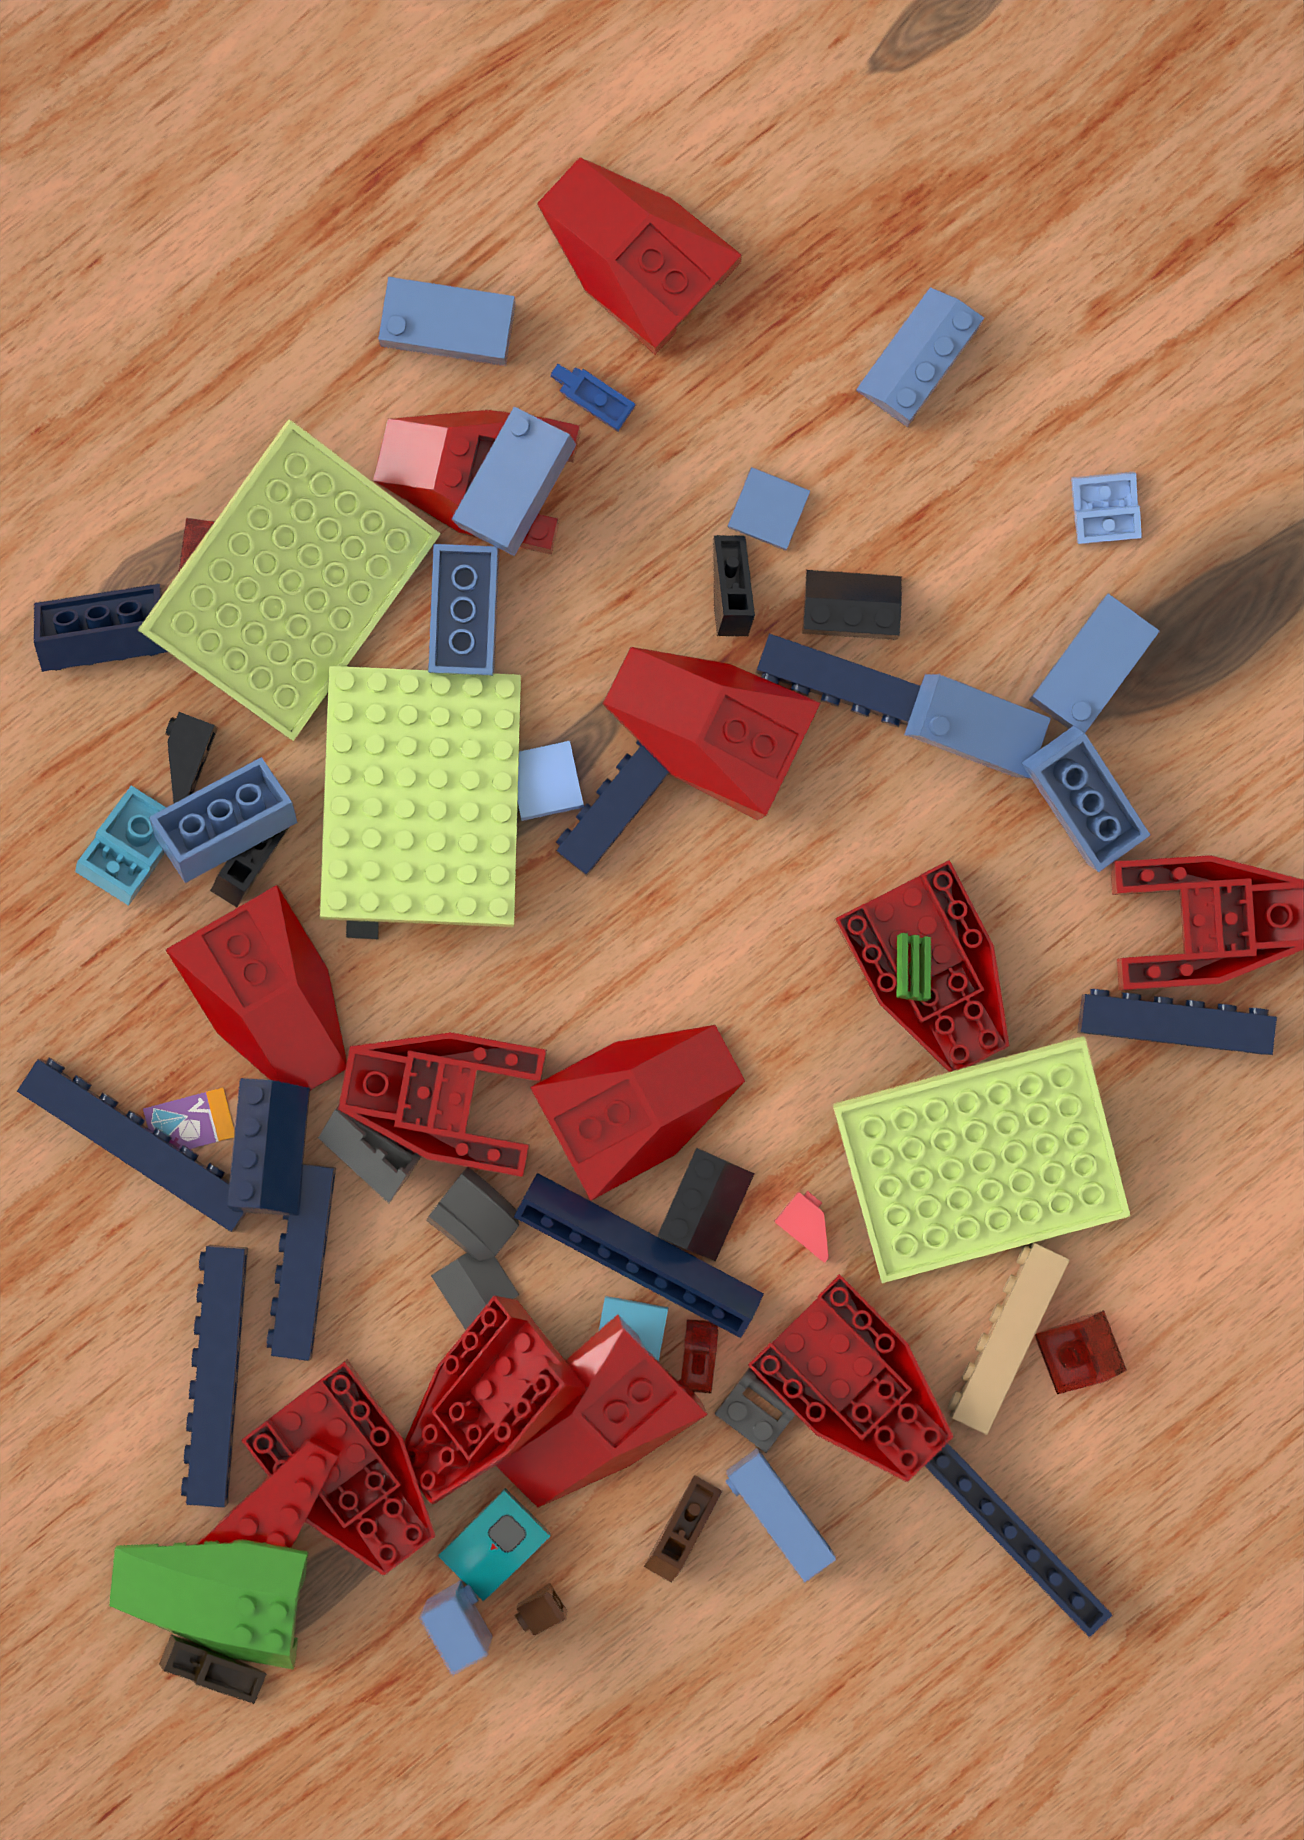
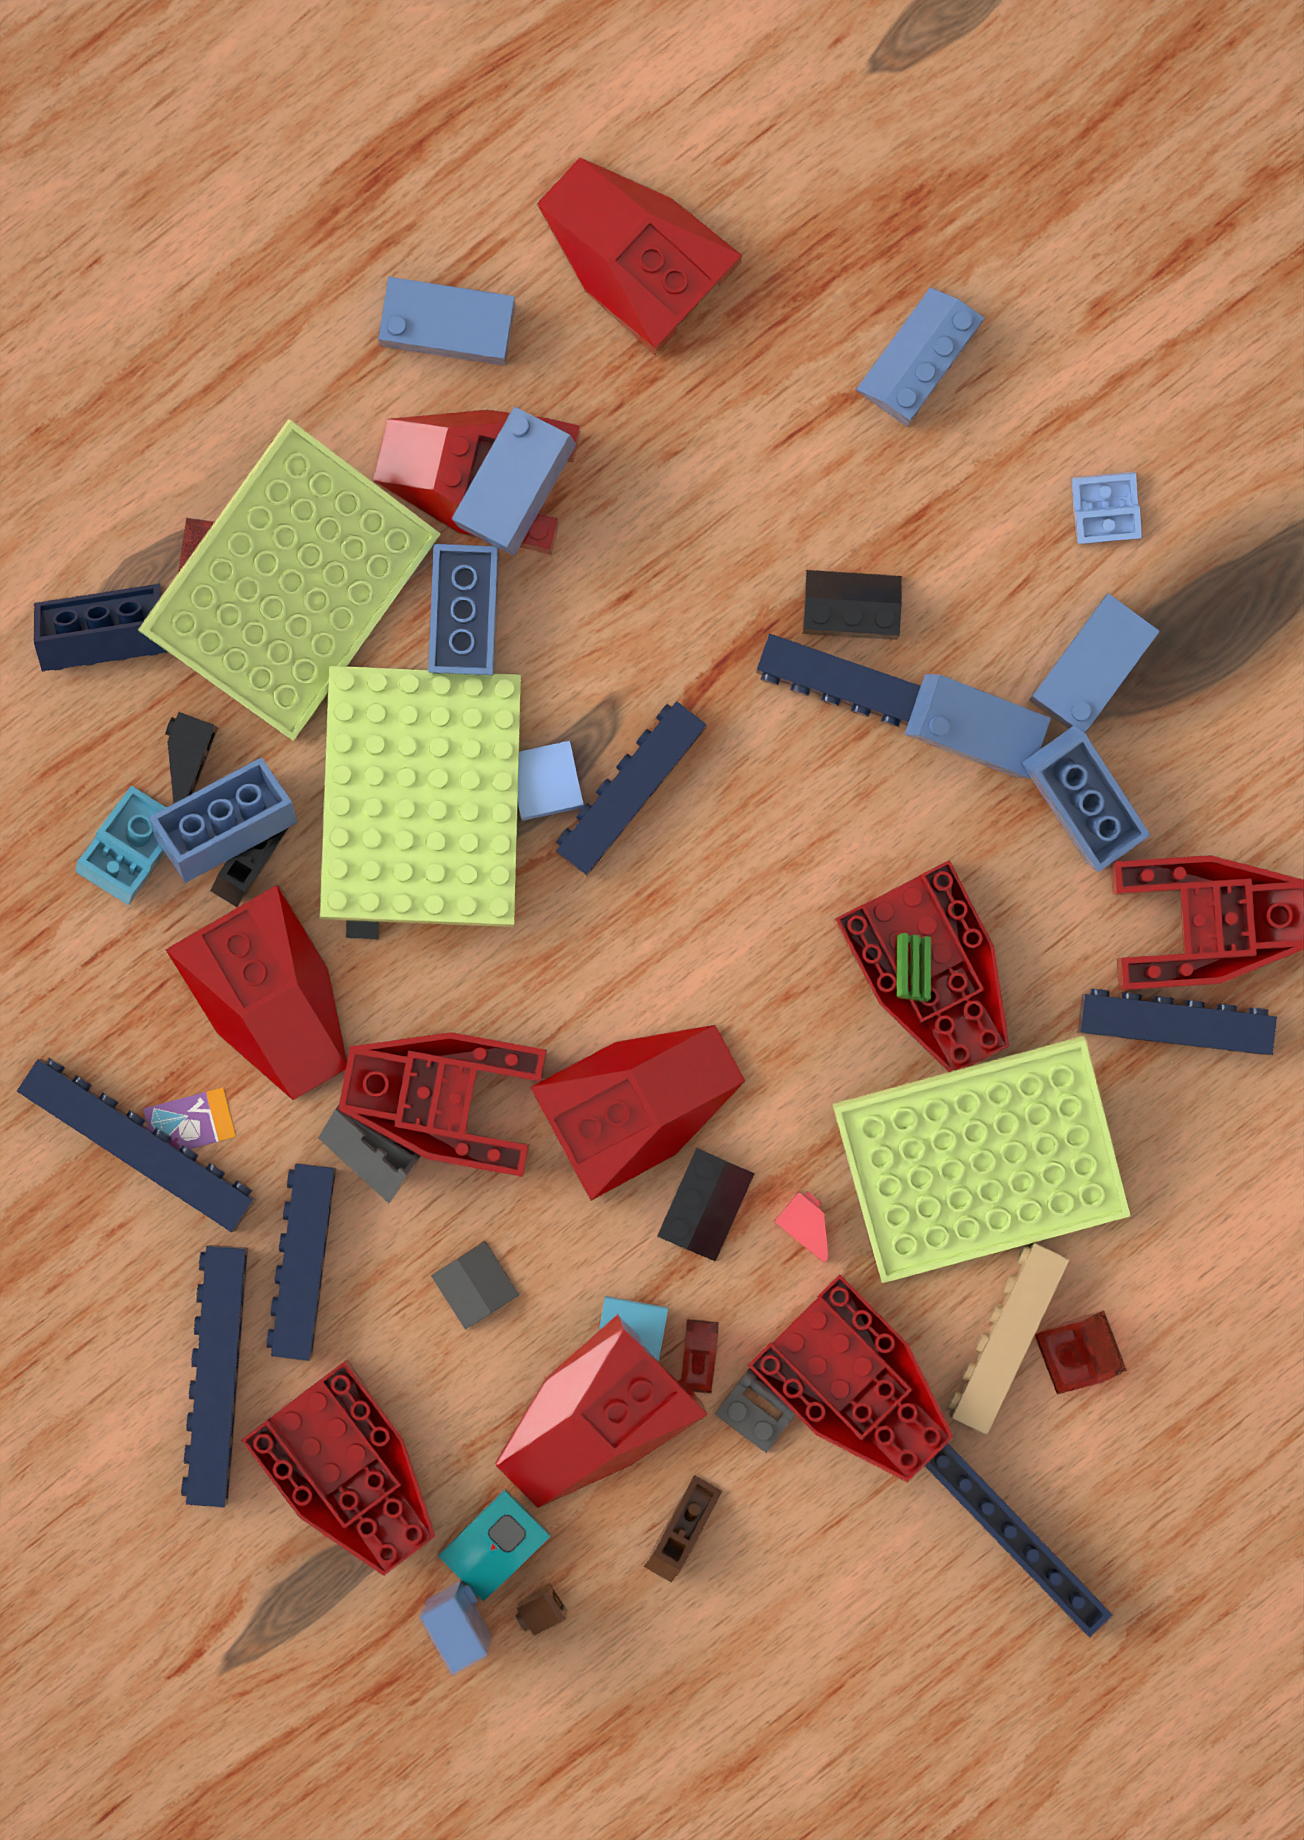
(212, 1669): dark brown slope -> none
(218, 1595): bright green wedge -> none
(268, 1147): dark blue slope -> none
(282, 1502): red wing -> none
(475, 1216): dark grey slope -> none
(487, 1398): red wedge -> none
(594, 396): blue hinge -> none
(639, 1255): dark blue brick -> none
(712, 724): red wedge -> none
(732, 586): black slope -> none
(768, 509): medium blue tile -> none
(780, 1514): medium blue brick -> none

